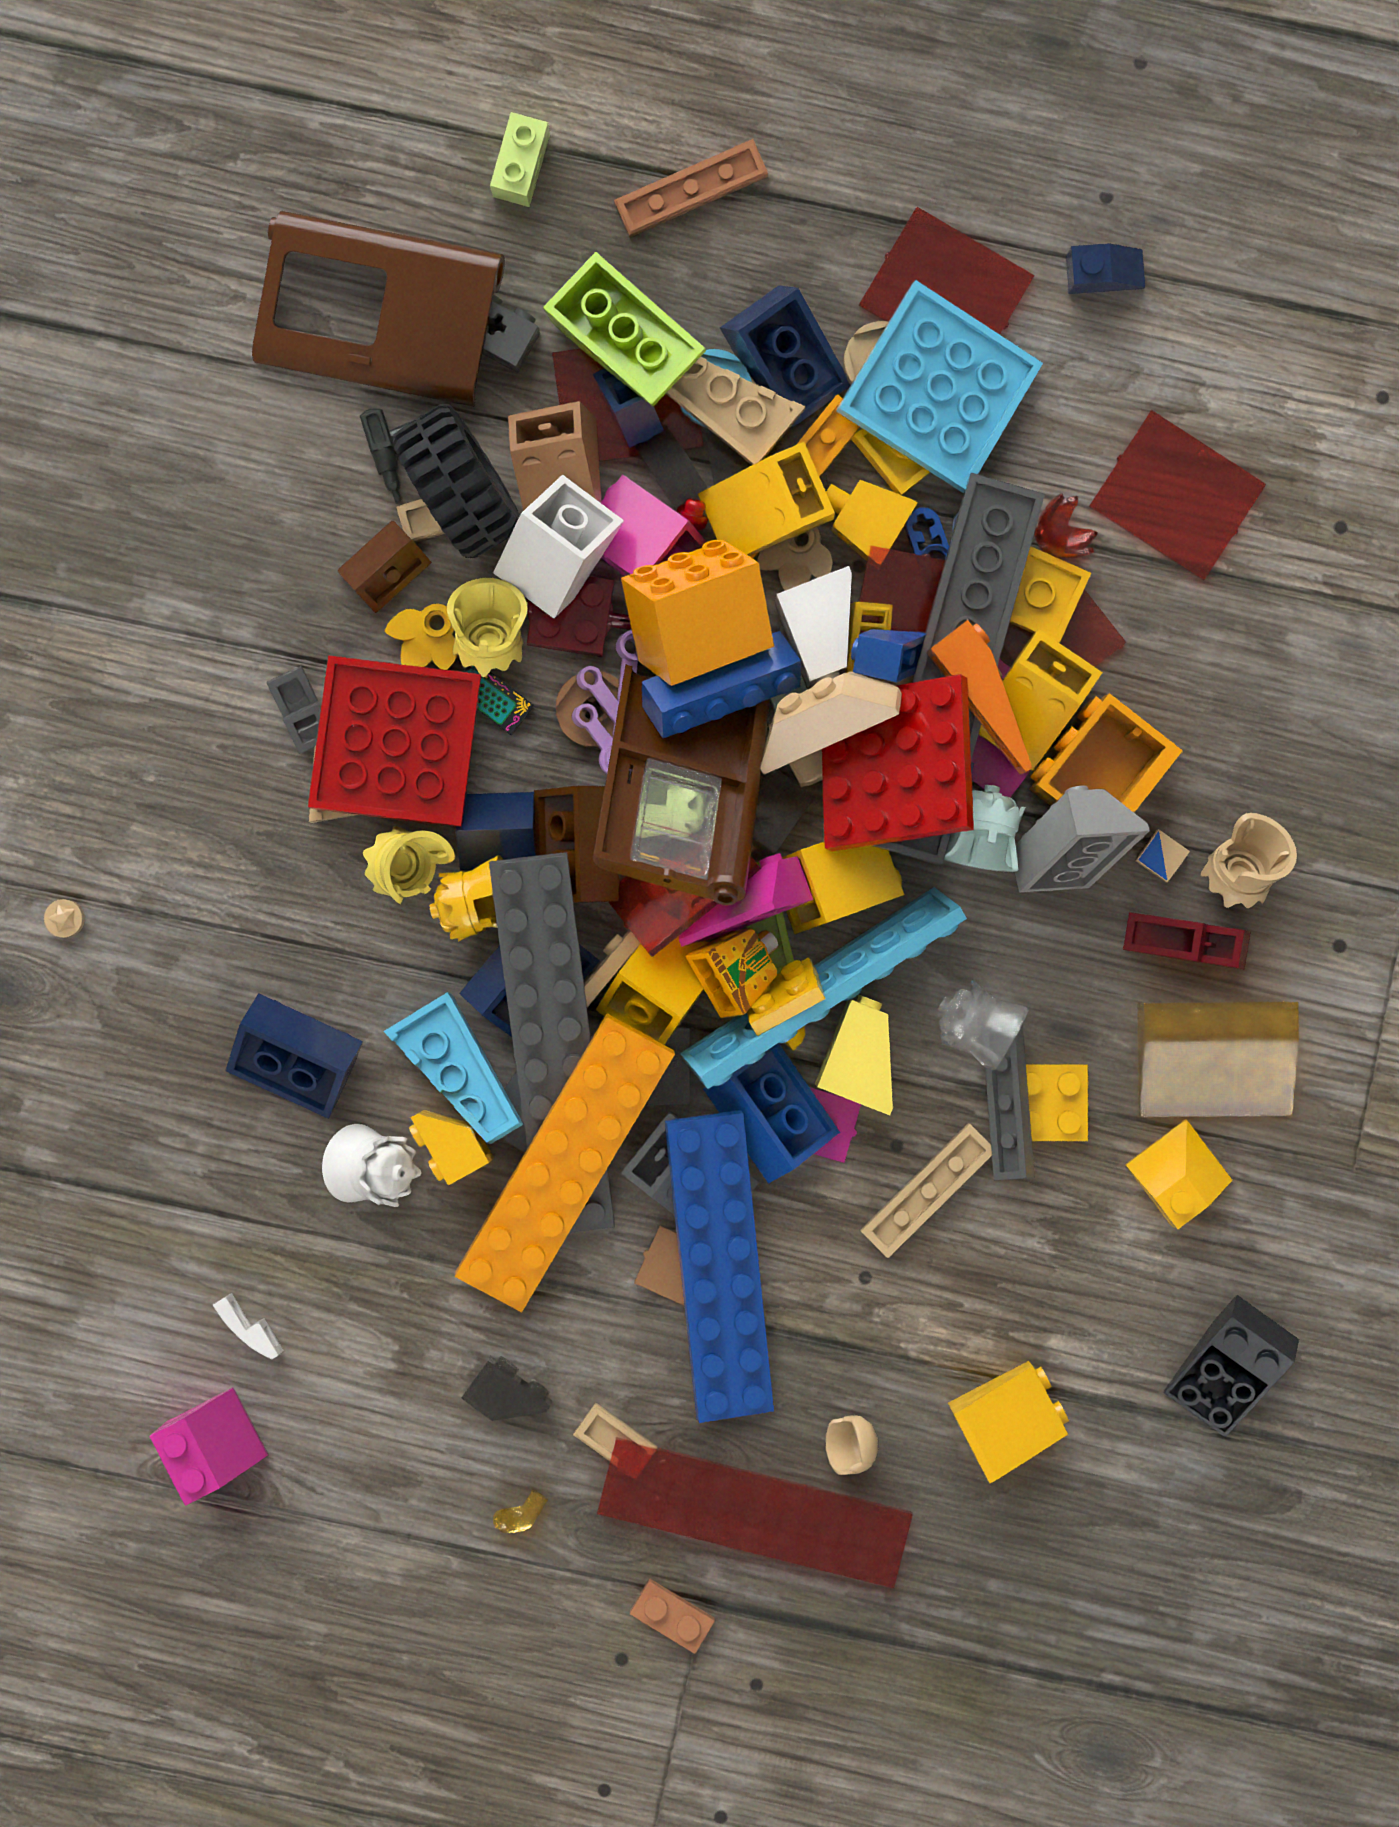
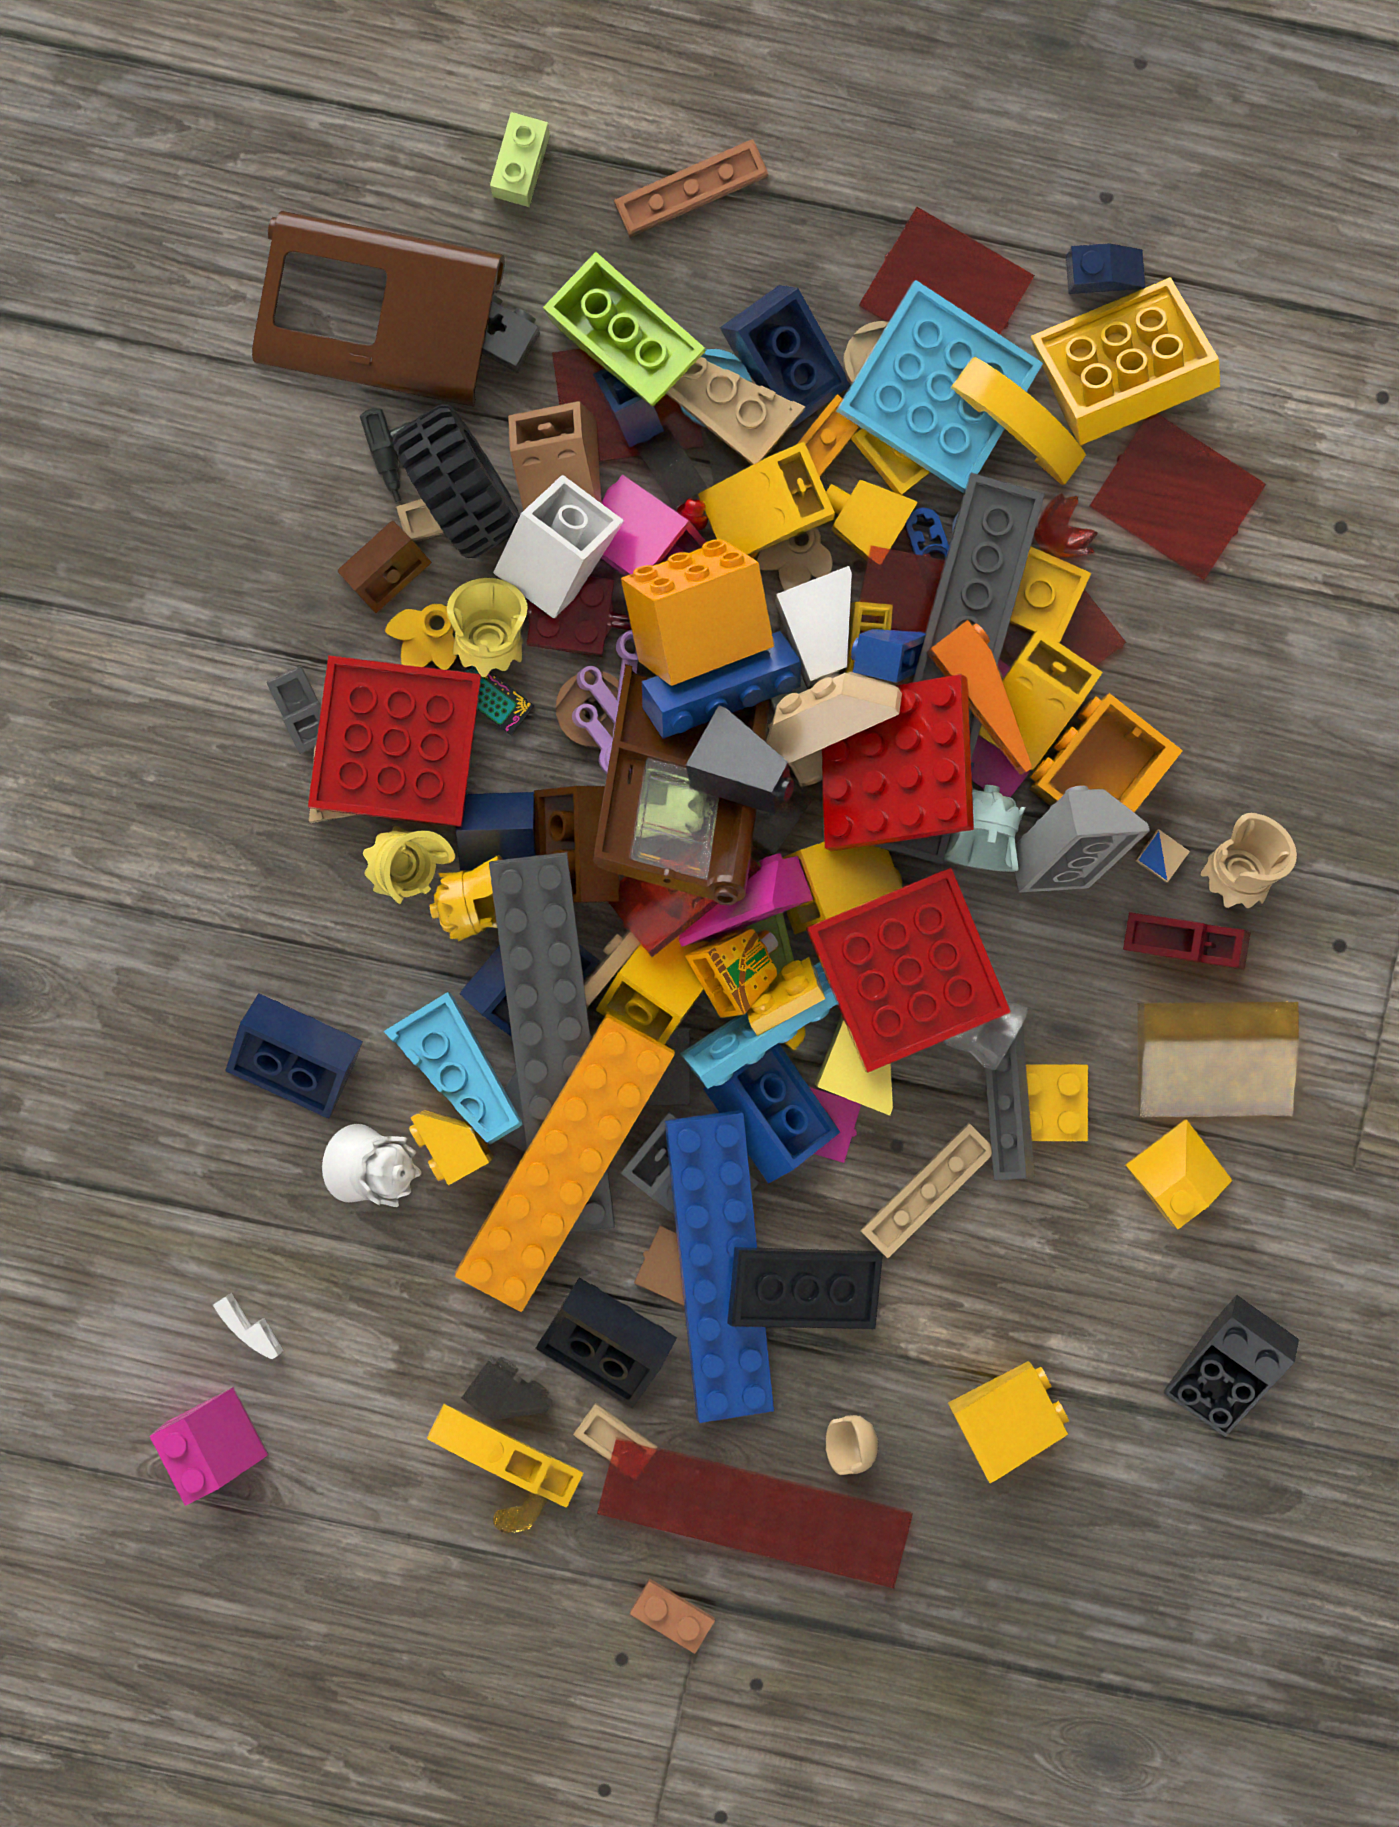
(64, 918): tan tile -> none
(504, 1455): none -> yellow slope
(606, 1343): none -> black slope
(739, 765): none -> slope
(804, 1288): none -> black tile
(908, 970): none -> red plate
(1022, 417): none -> yellow slope
(1127, 361): none -> yellow slope

